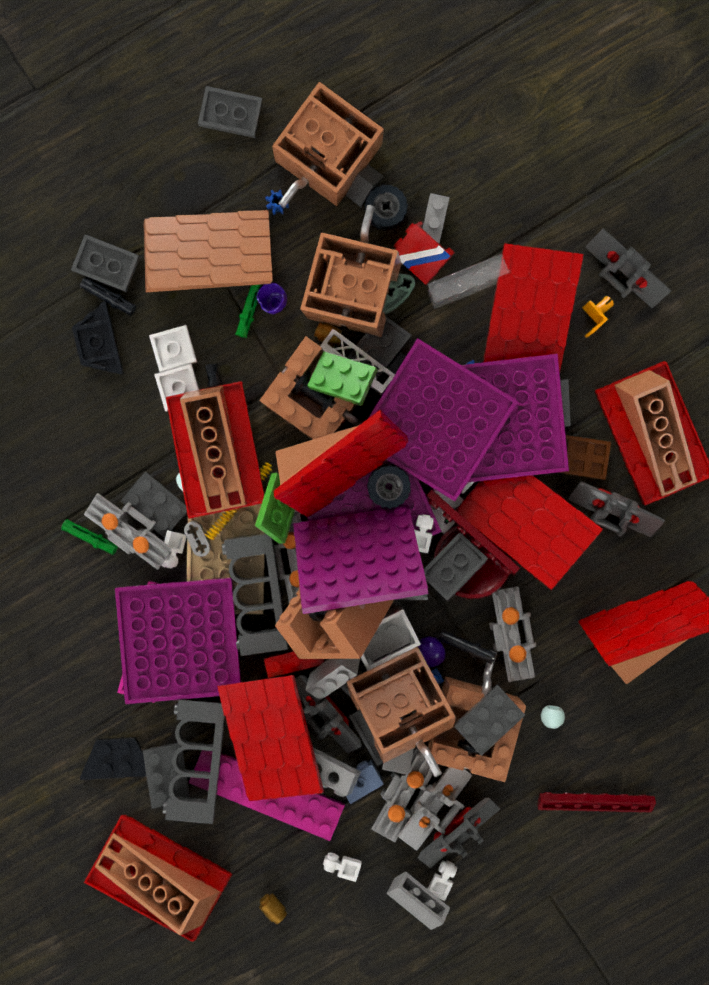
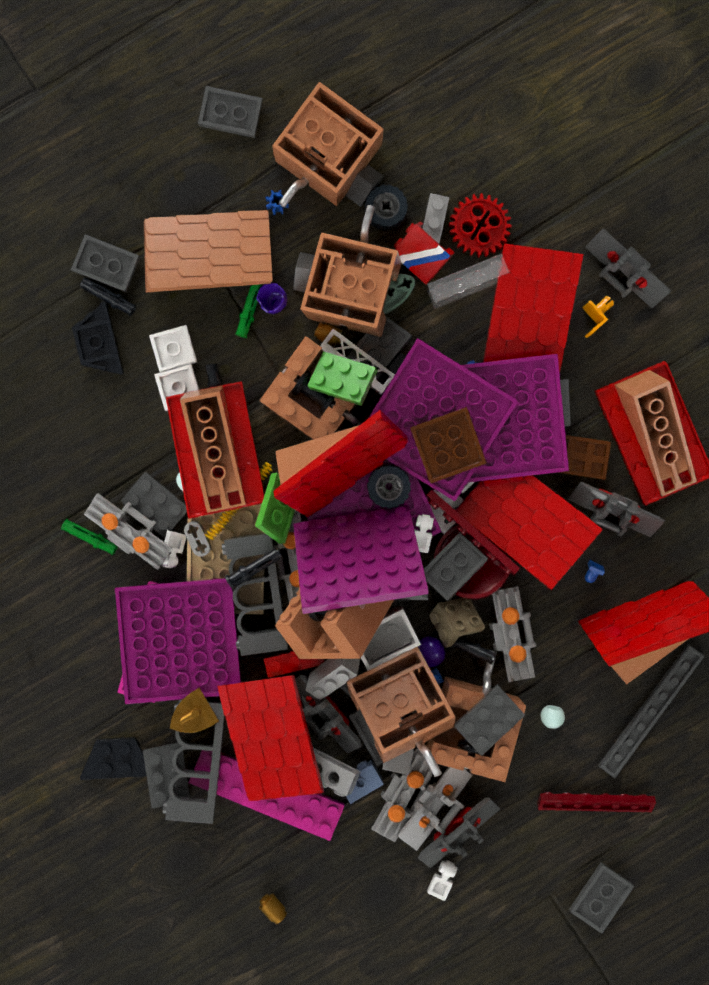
(158, 877): piece -> none
(193, 713): none -> pearl gold shield
(246, 572): none -> black pin
(302, 271): none -> dark grey slope
(347, 868): white plate -> none
(418, 900): light grey brick -> none
(448, 445): none -> reddish brown plate
(455, 619): none -> dark tan bracket
(494, 234): none -> red gear
(593, 571): none -> blue piece
(601, 897): none -> dark grey plate
(651, 710): none -> dark grey tile

